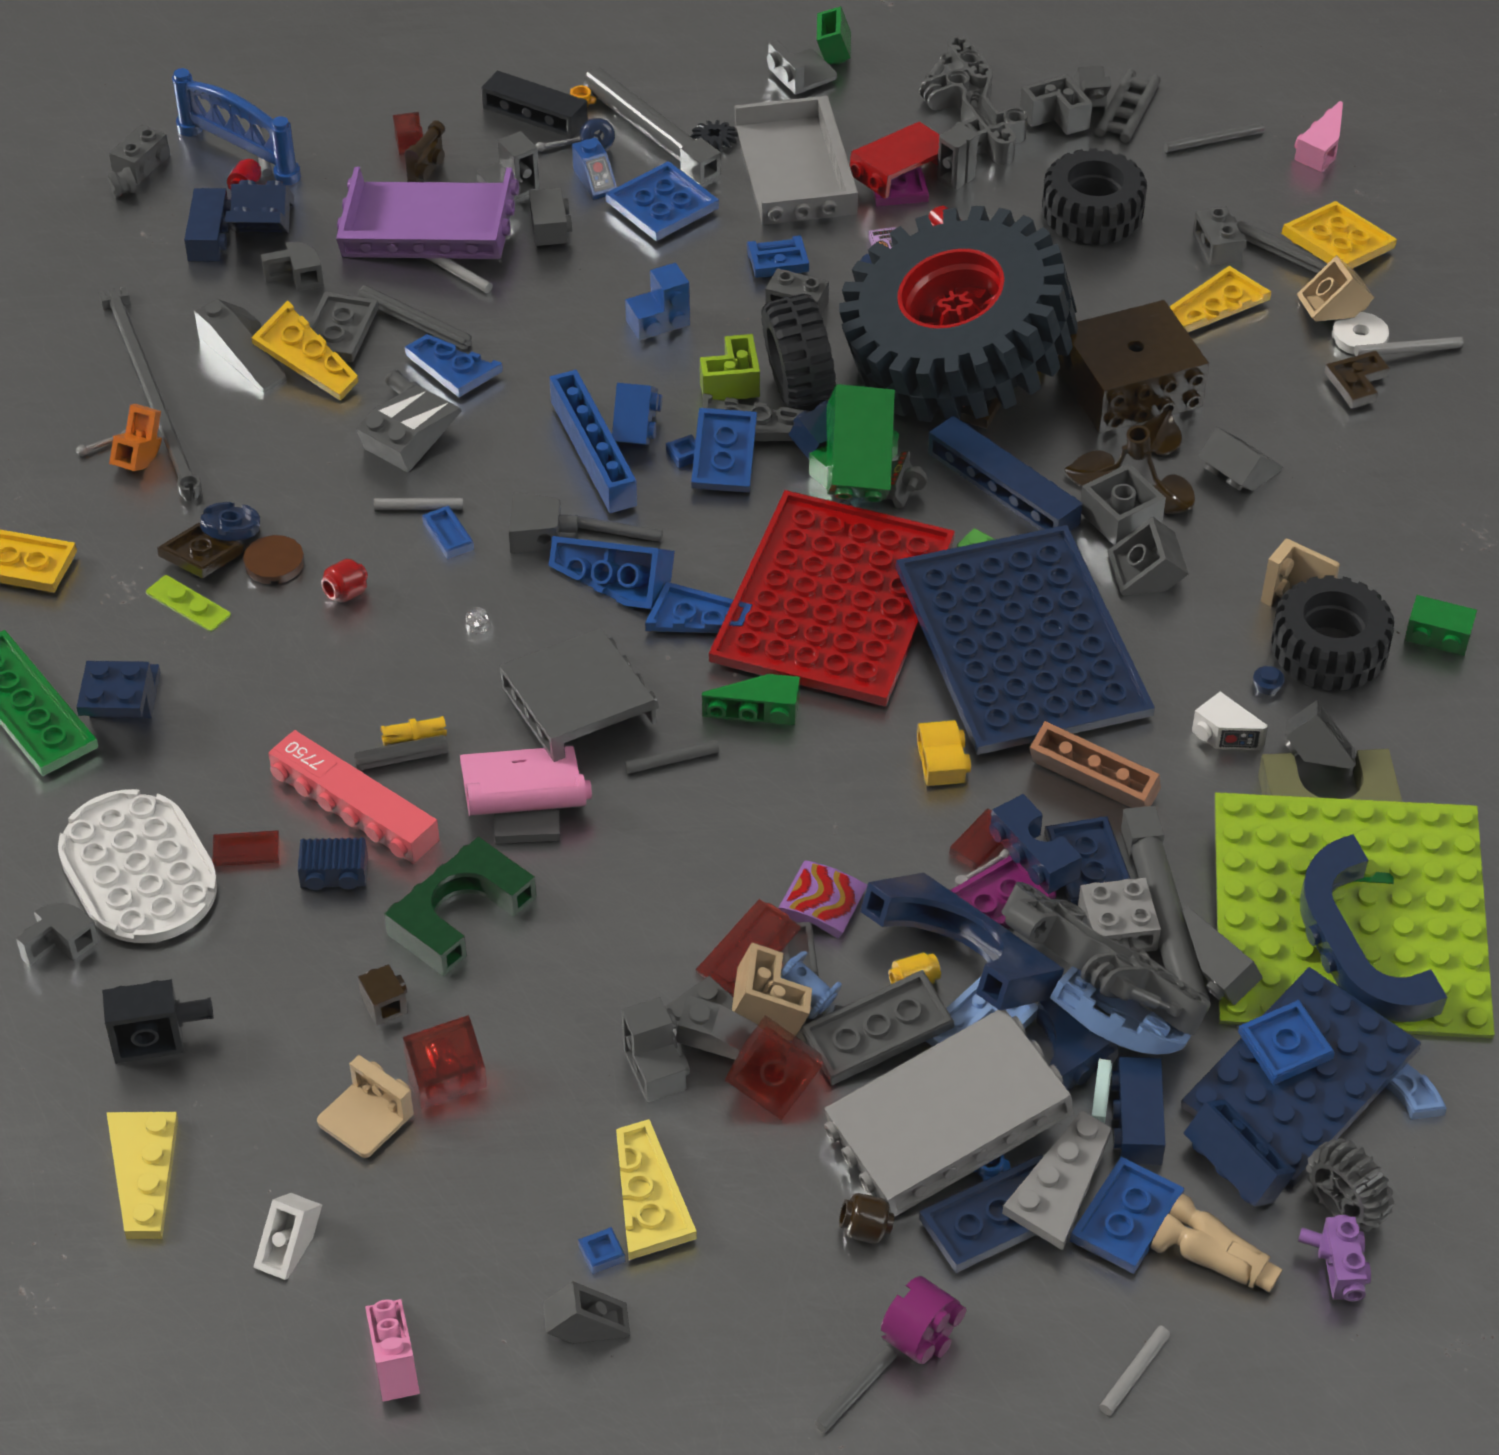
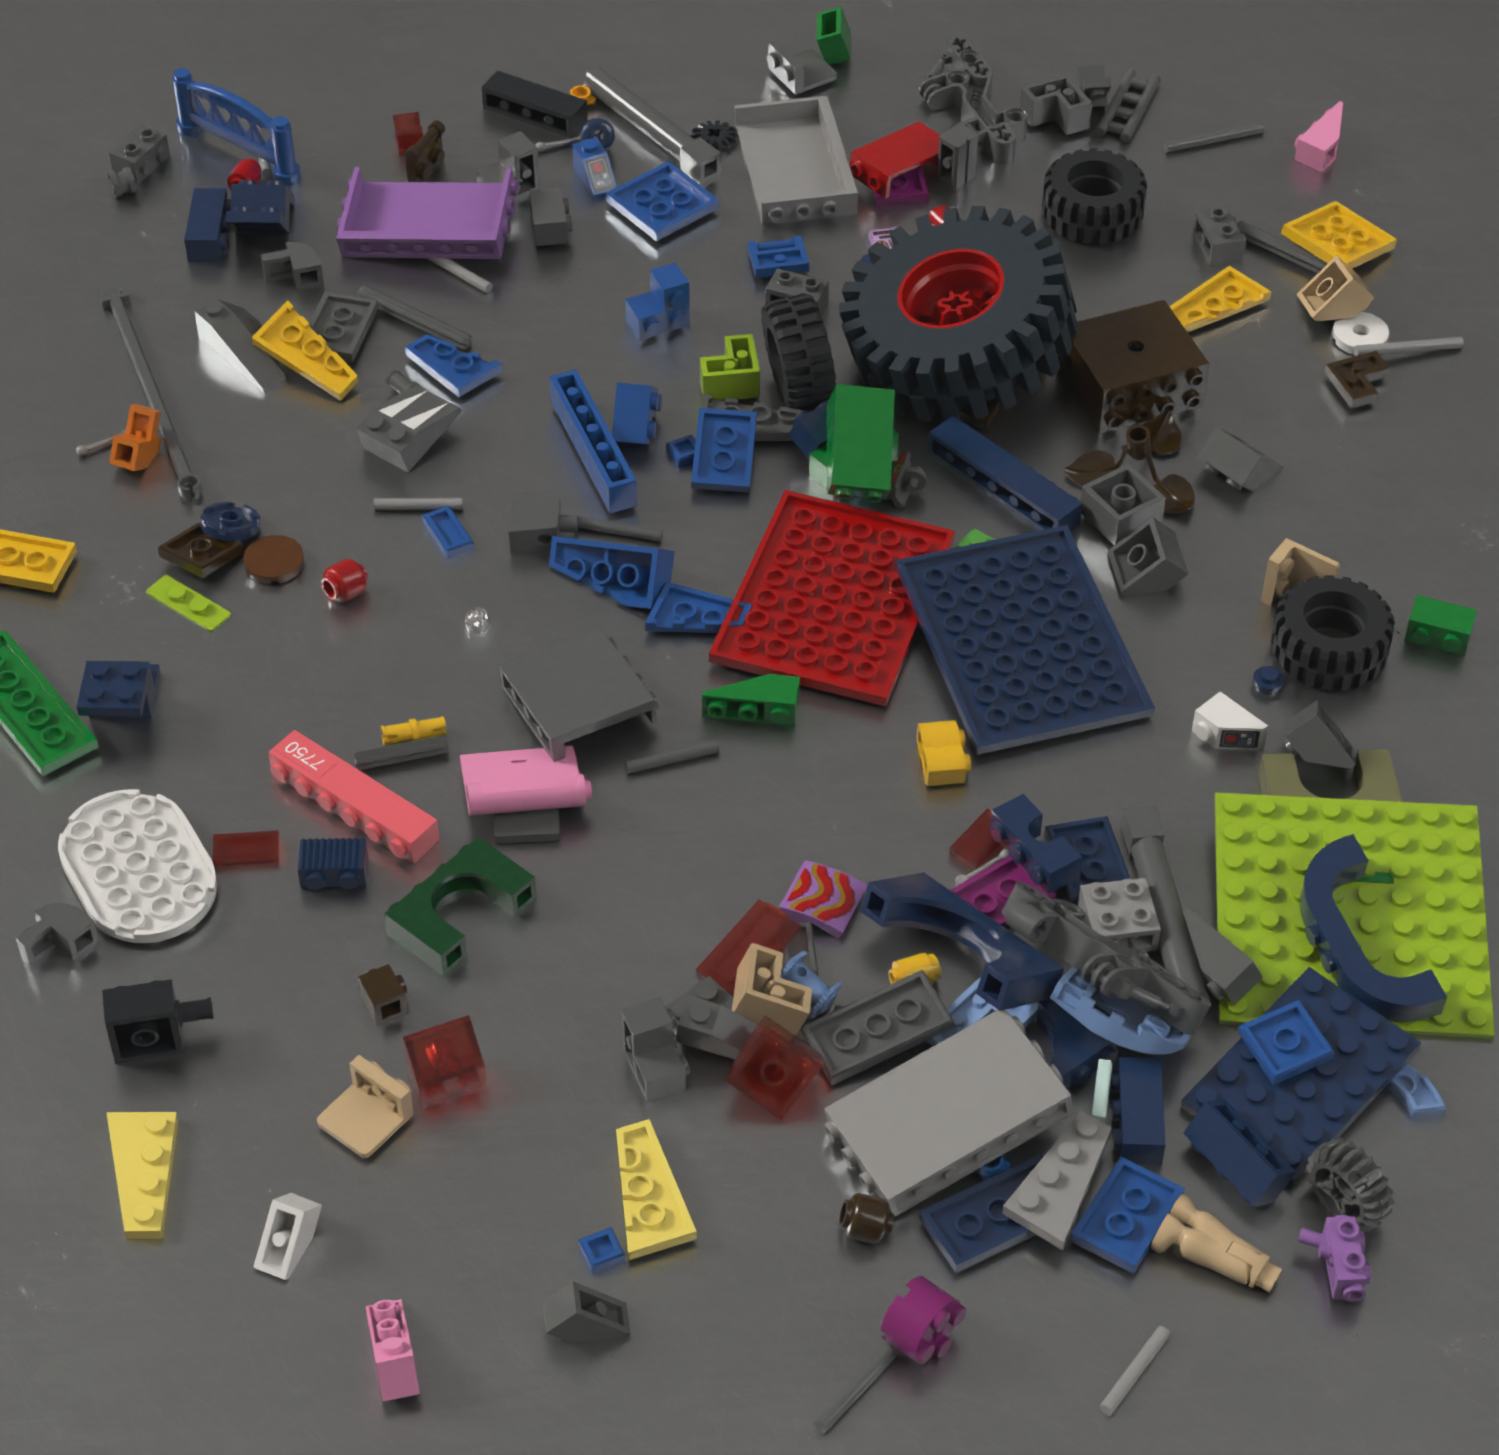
(1094, 767): nougat brick -> none

